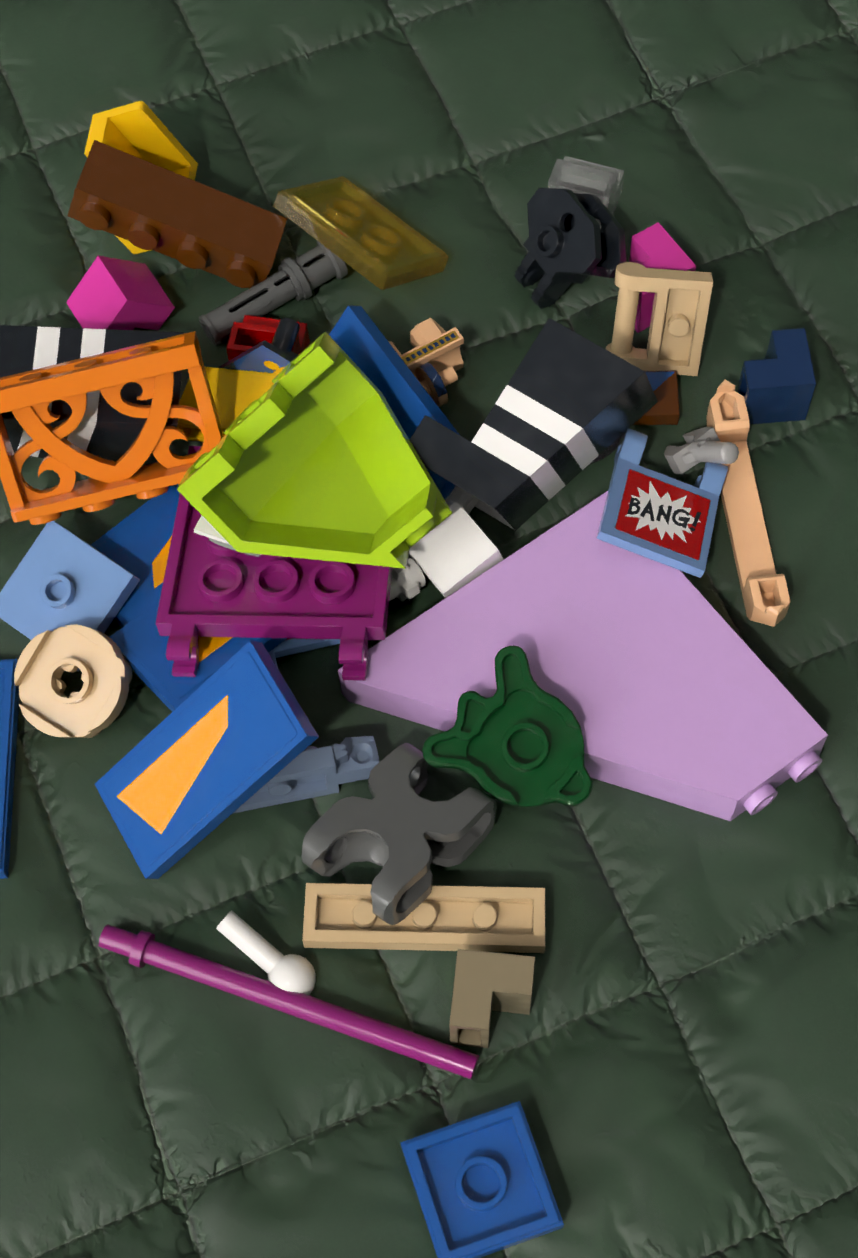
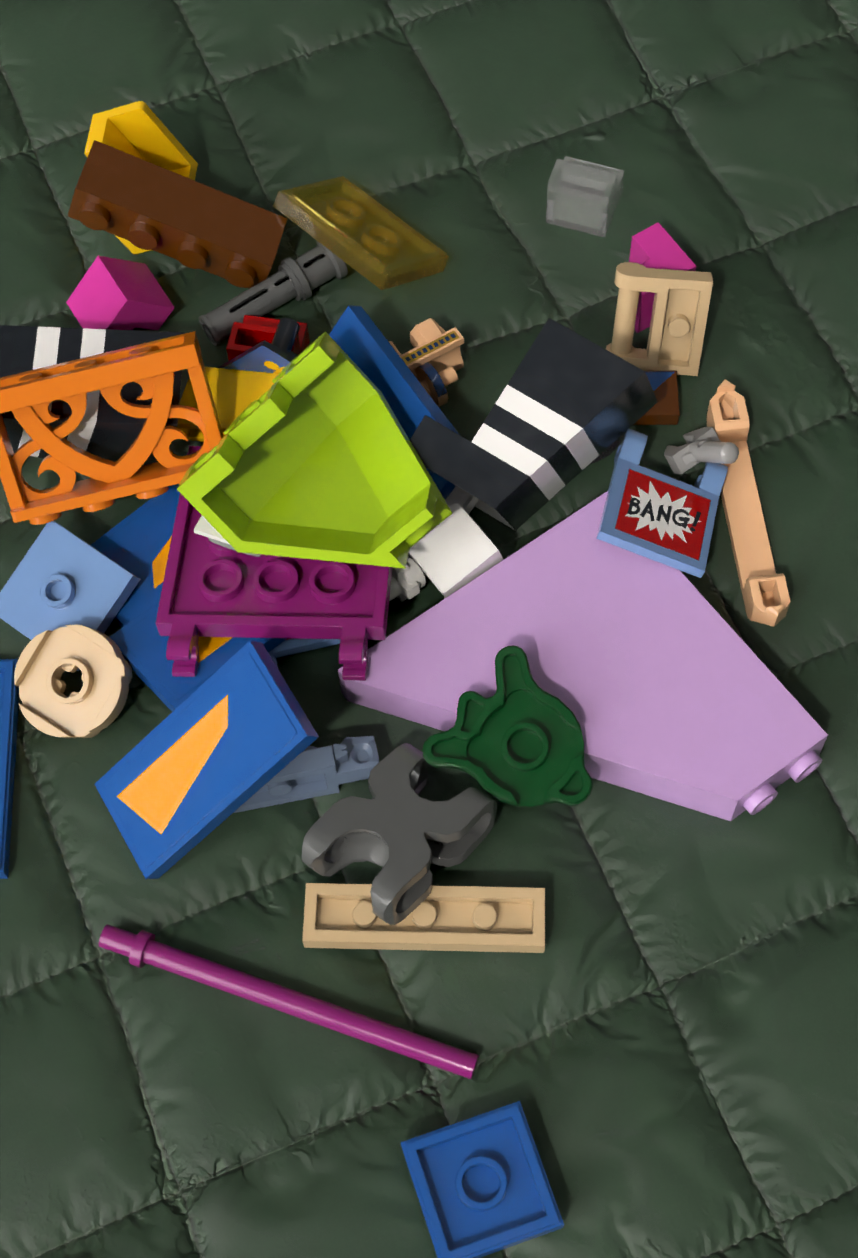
(285, 971): white bar -> none
(484, 985): dark tan piece -> none
(568, 243): black hinge -> none
(782, 382): dark blue piece -> none

